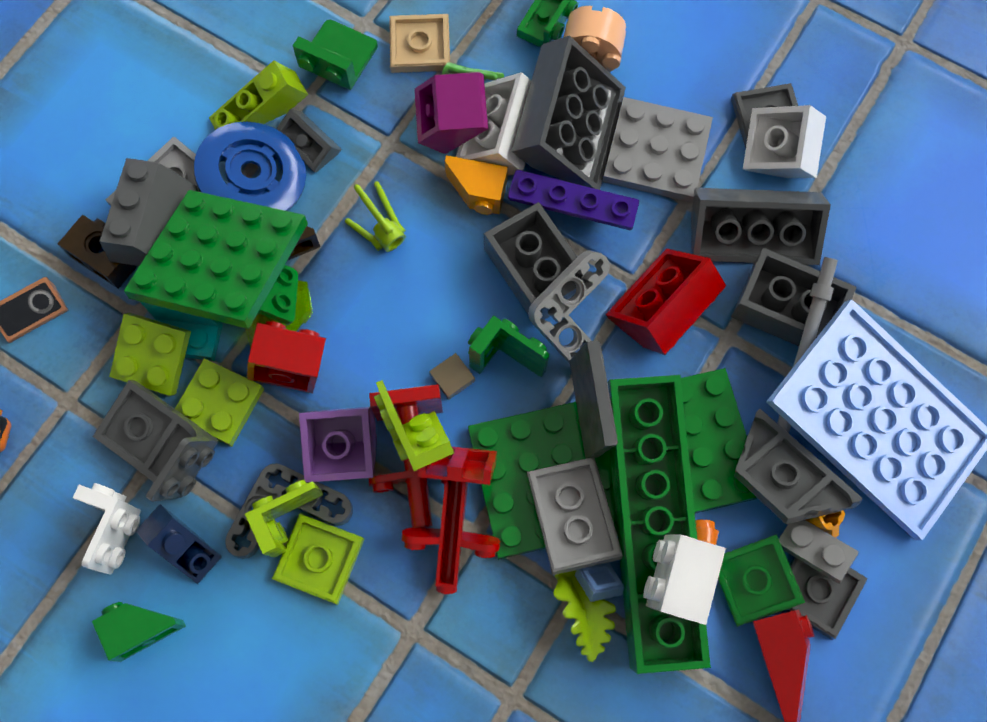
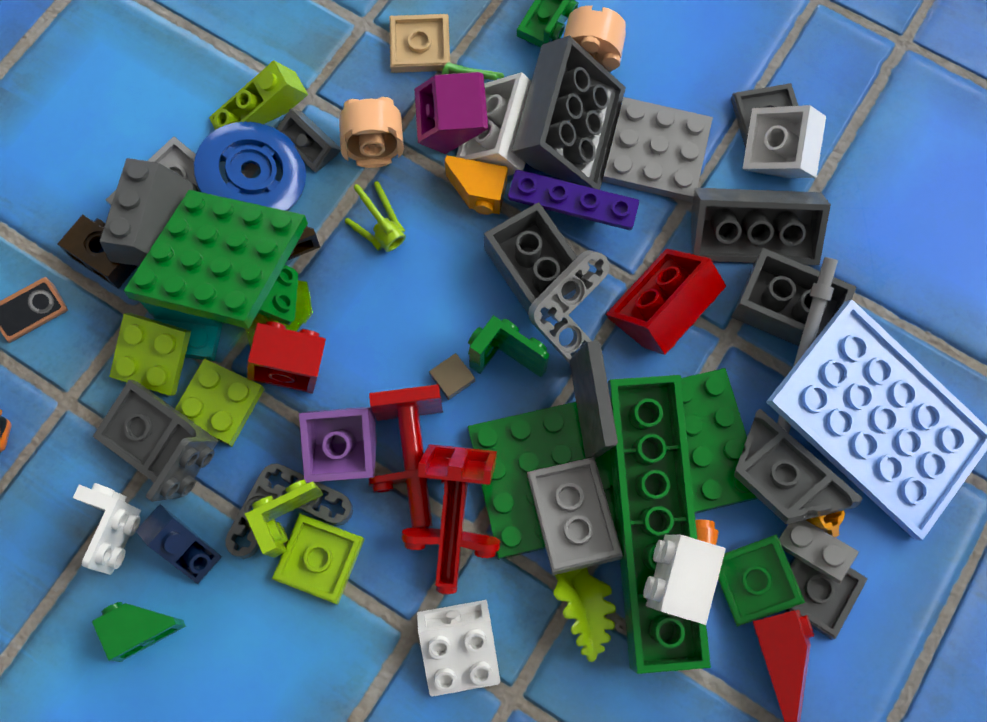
(336, 53): green bracket -> none
(371, 132): none -> light nougat brick
(419, 440): lime bracket -> none
(458, 648): none -> white bracket
(599, 582): medium blue tile -> none

